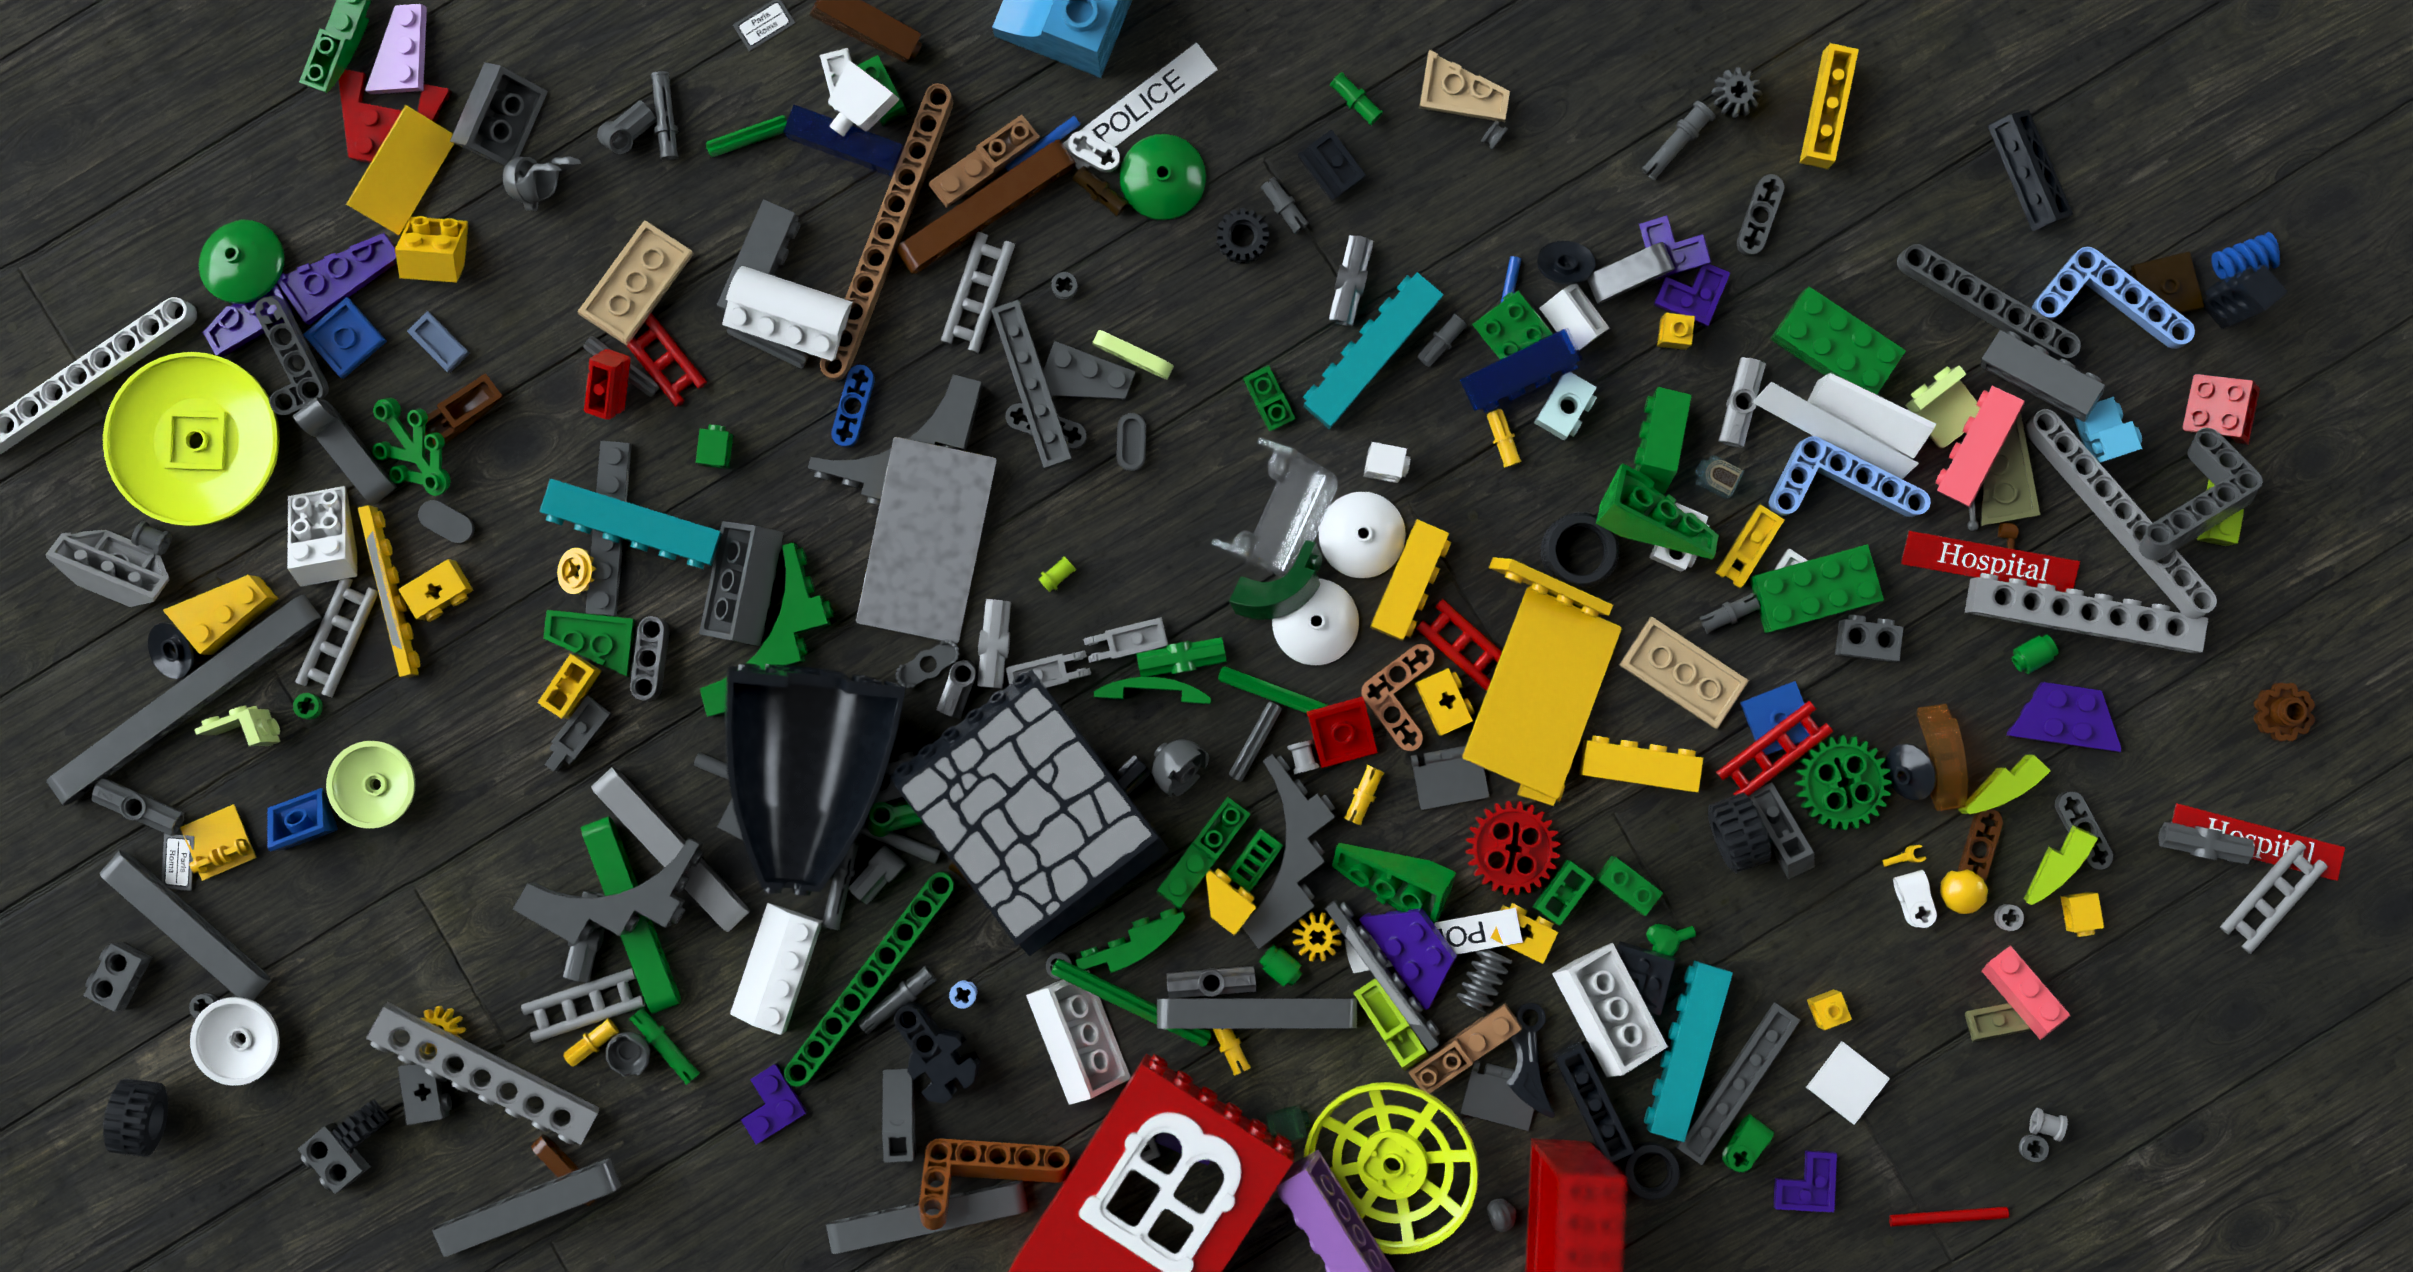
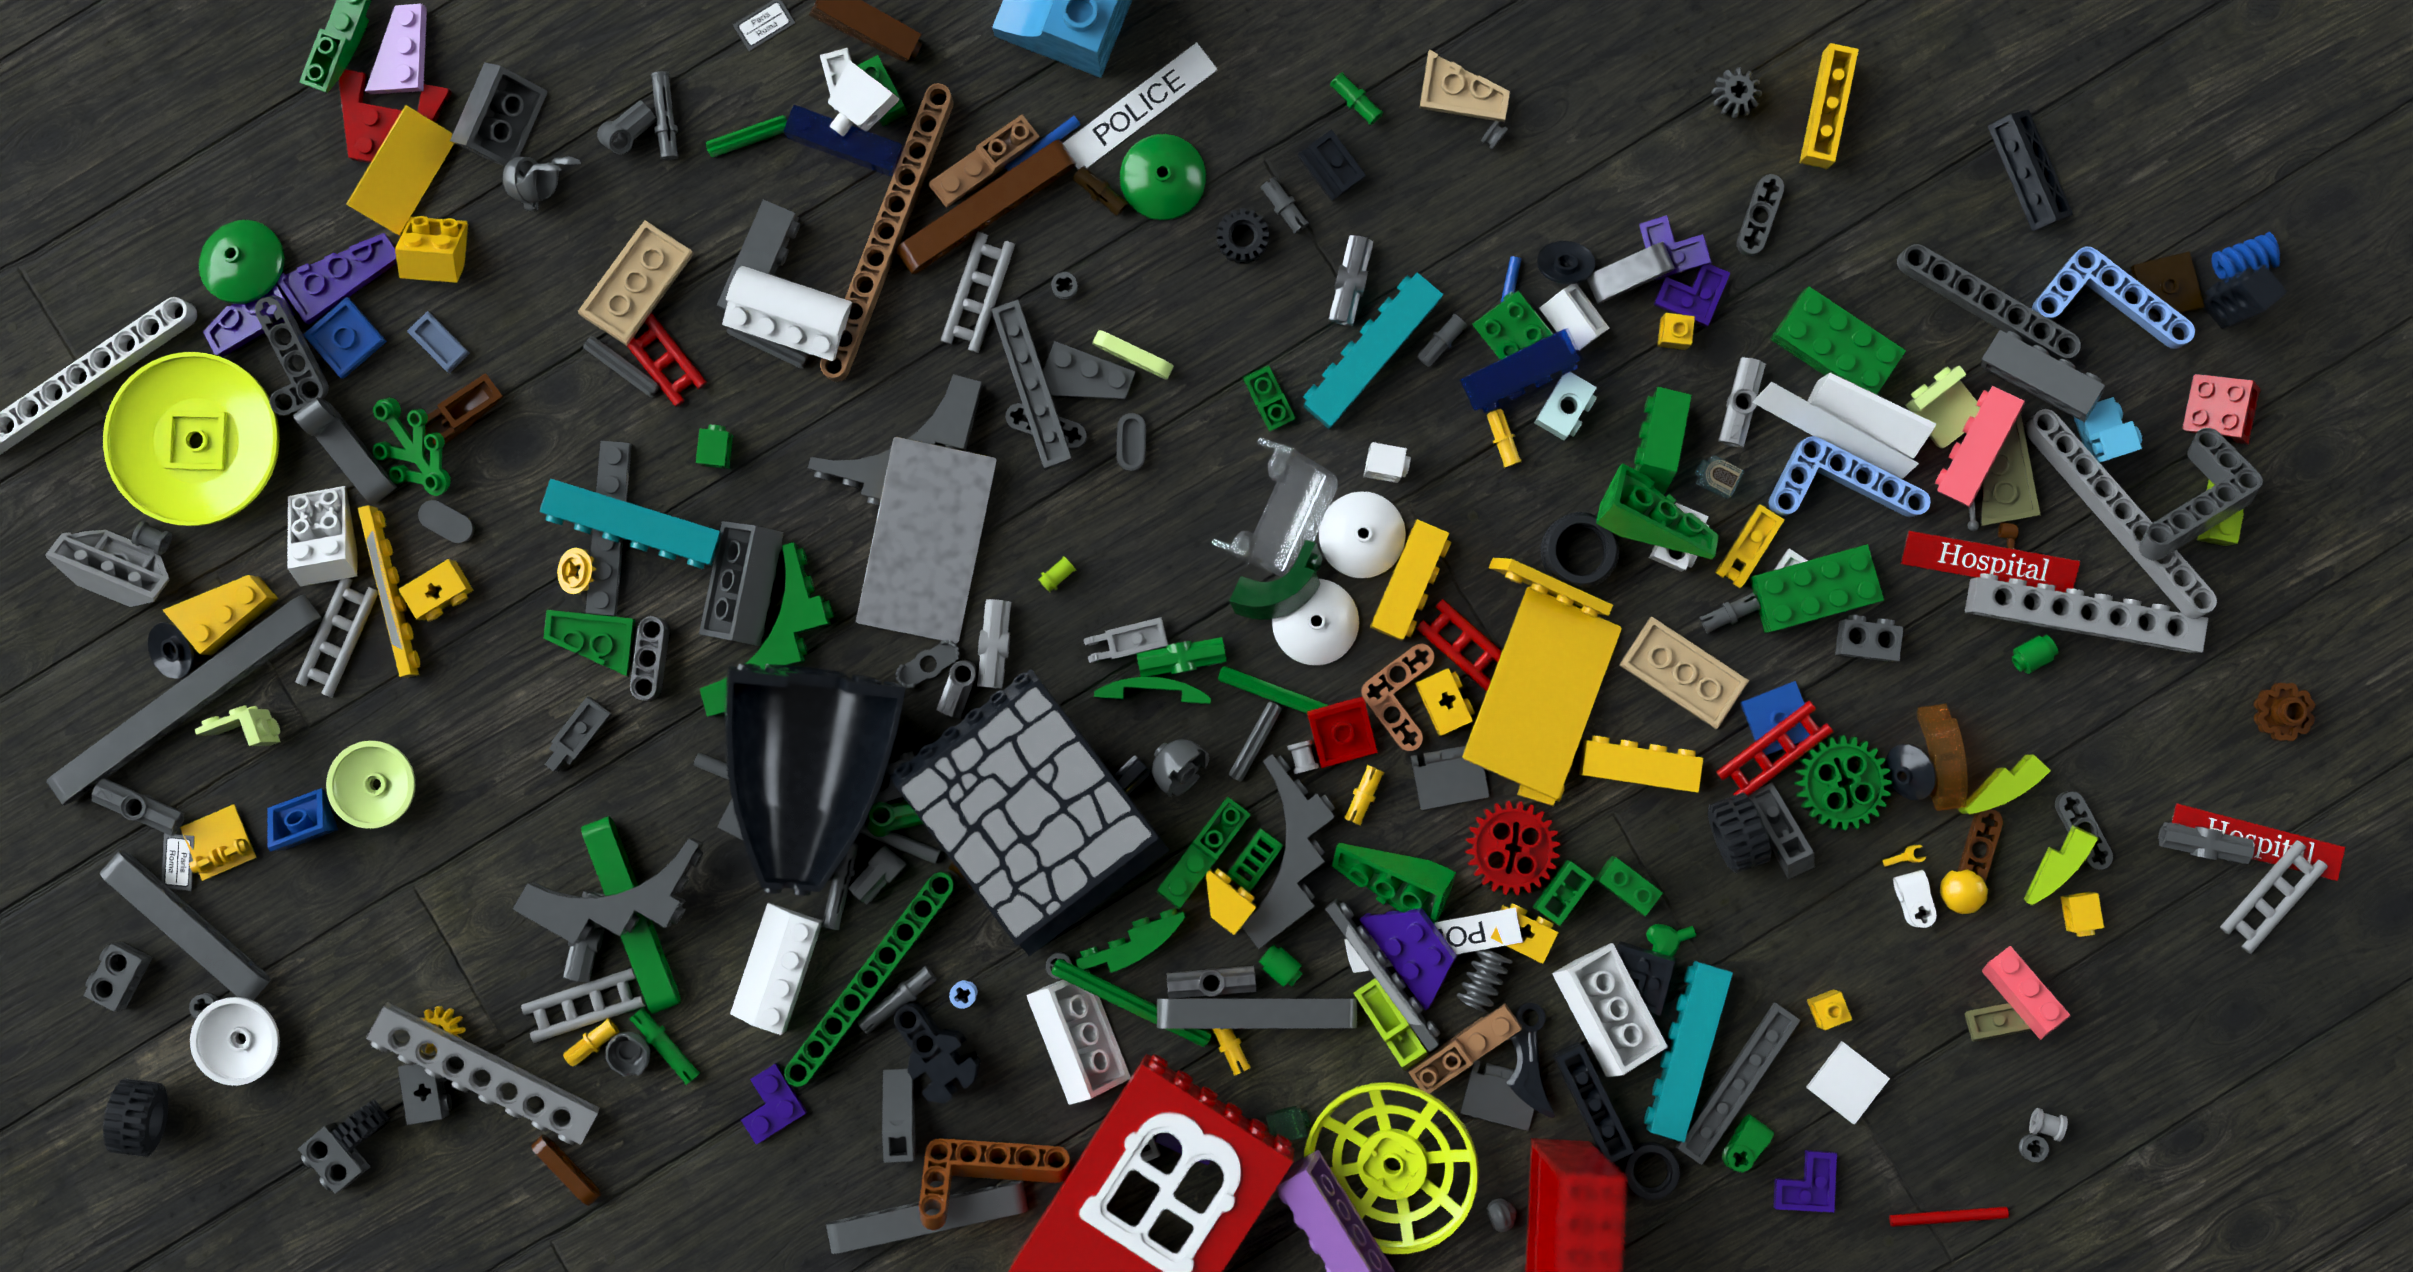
(311, 714): green bush -> none
(526, 1207): dark grey beam -> none
(569, 686): yellow brick -> none
(607, 384): red brick -> none
(665, 844): light grey beam -> none
(866, 387): blue beam -> none
(1050, 669): light grey hinge -> none
(1098, 146): white beam -> none
(1316, 946): yellow gear -> none
(1686, 130): dark grey pin -> none
(2004, 909): light grey bush -> none
(2067, 717): dark purple wing -> none

